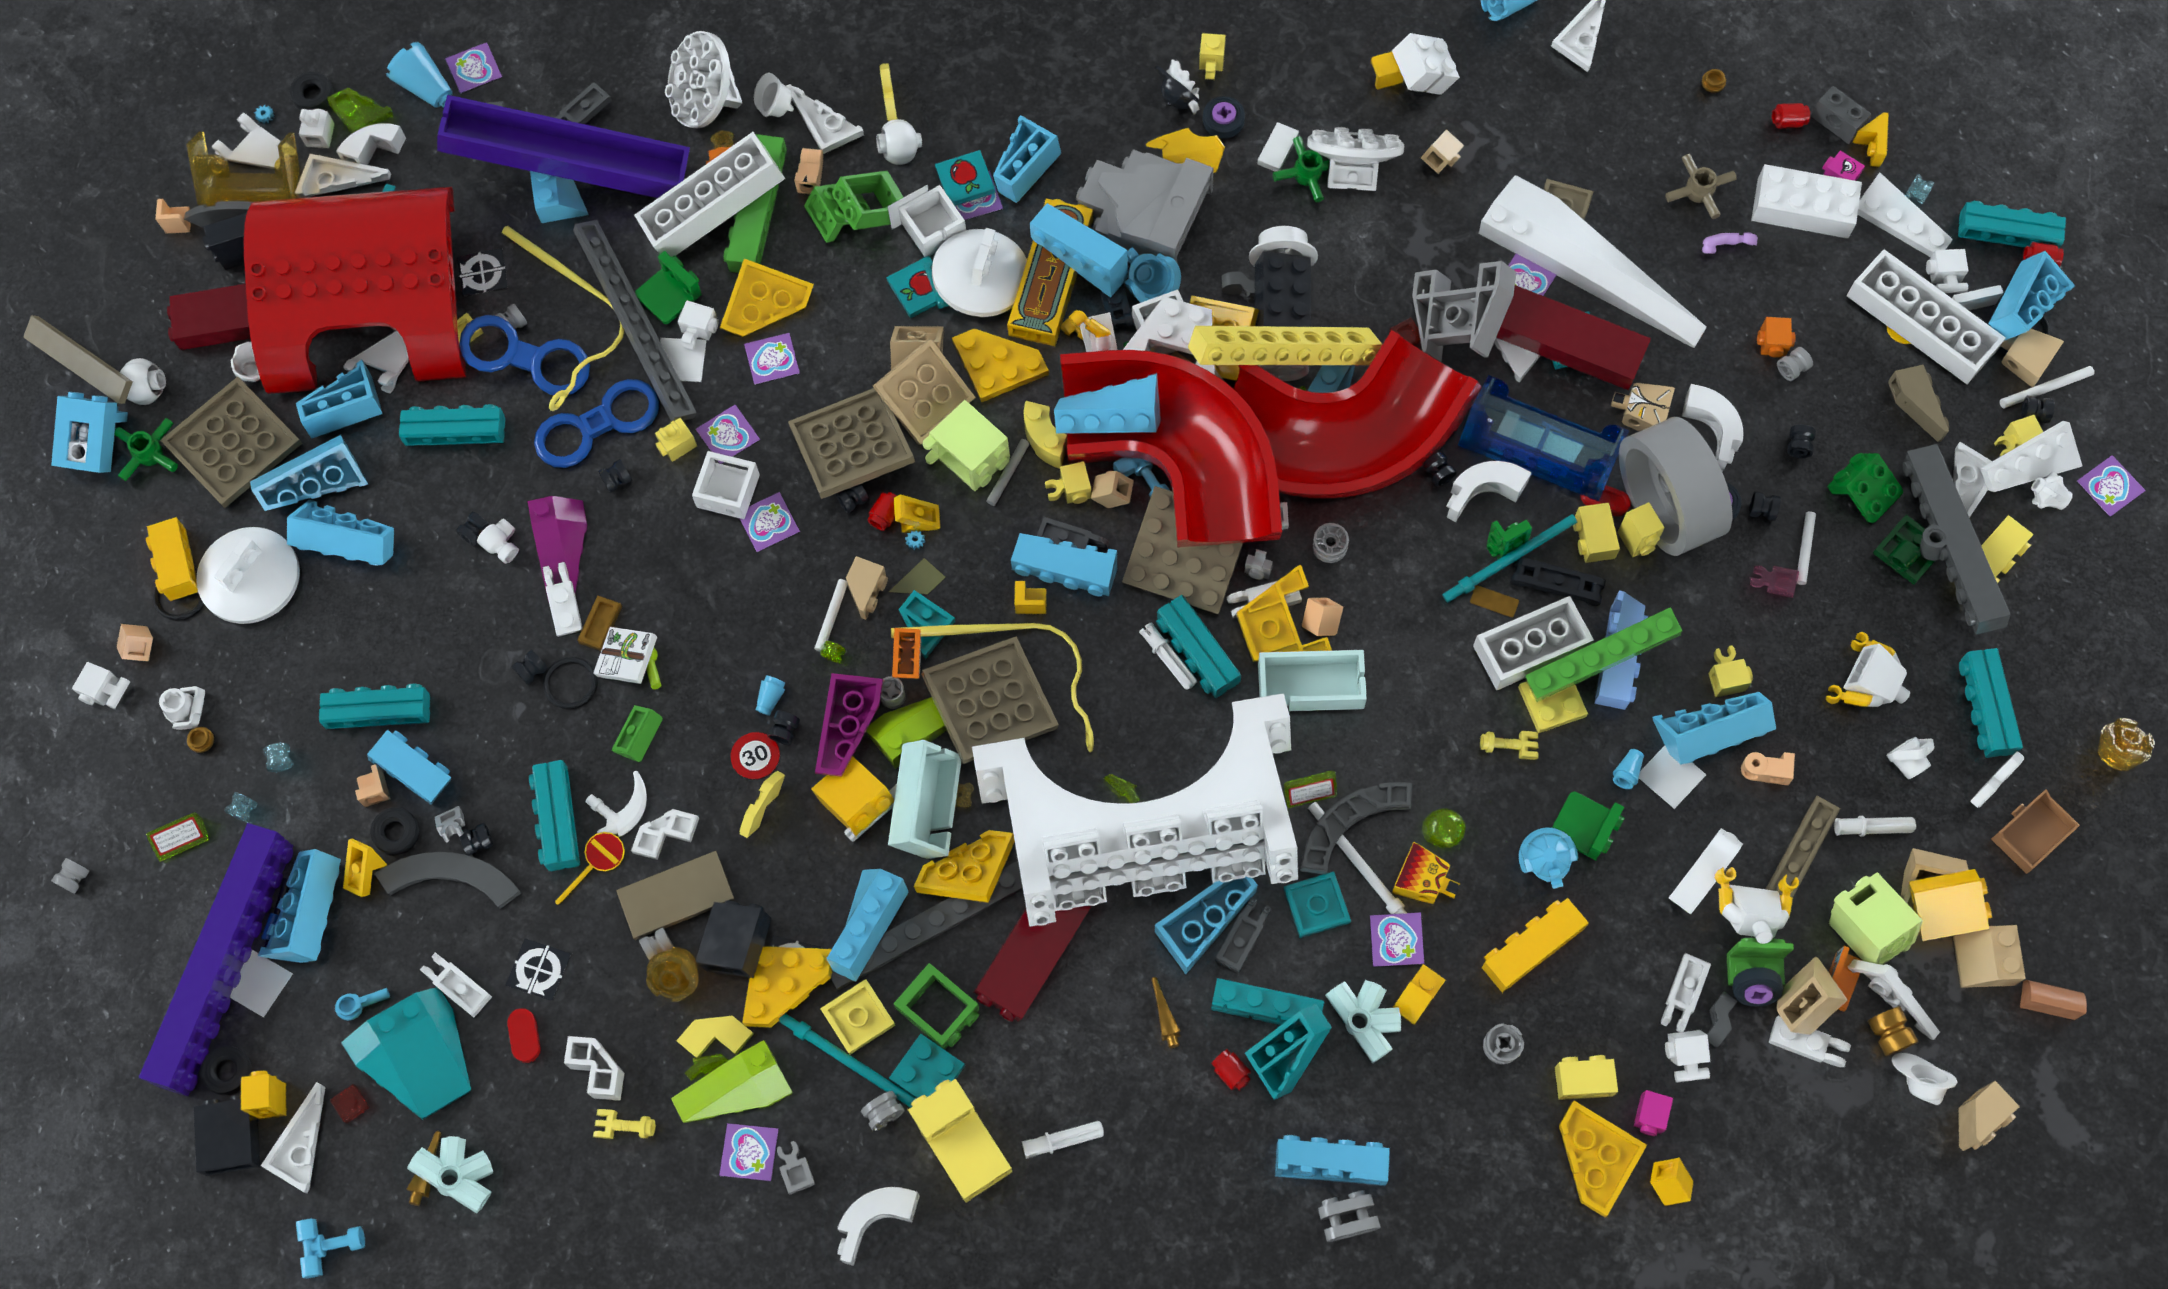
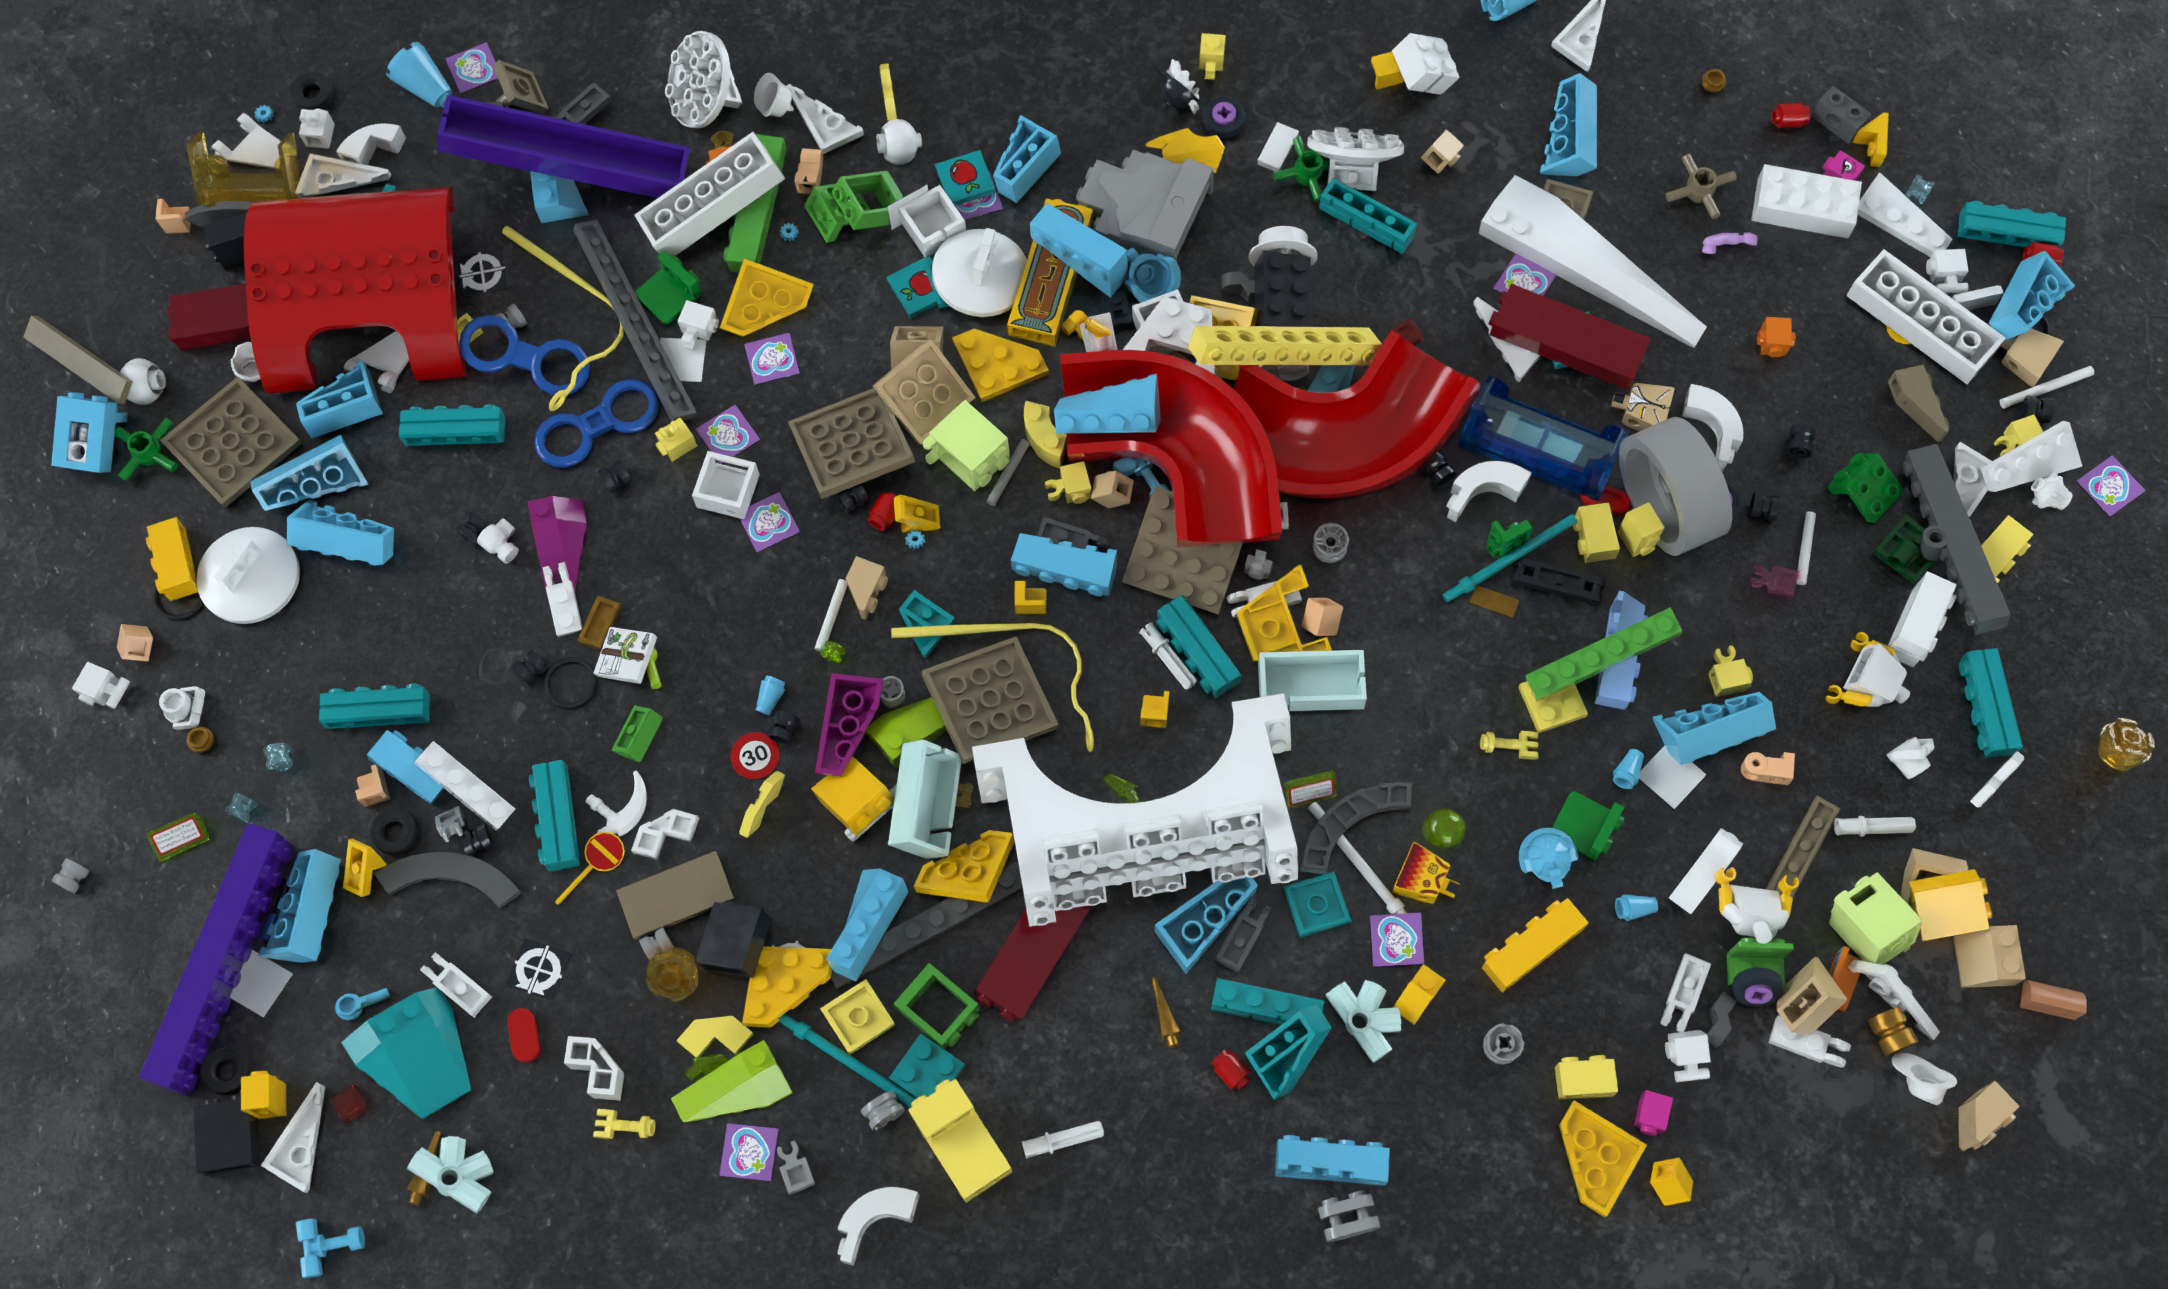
(357, 110): clear neon green wing -> none
(464, 786): none -> white brick
(519, 88): none -> dark tan tile
(792, 234): none -> medium azure piece
(906, 653): orange torso -> none
(921, 578): olive sticker -> none
(1155, 711): none -> yellow panel
(1367, 215): none -> teal brick
(1462, 314): light grey wedge -> none
(1532, 642): white brick -> none
(1574, 129): none -> medium azure wedge
(1633, 906): none -> medium azure cone
(1792, 365): light grey wheel -> none
(1922, 618): none -> white piece
(2035, 831): medium nougat container -> none

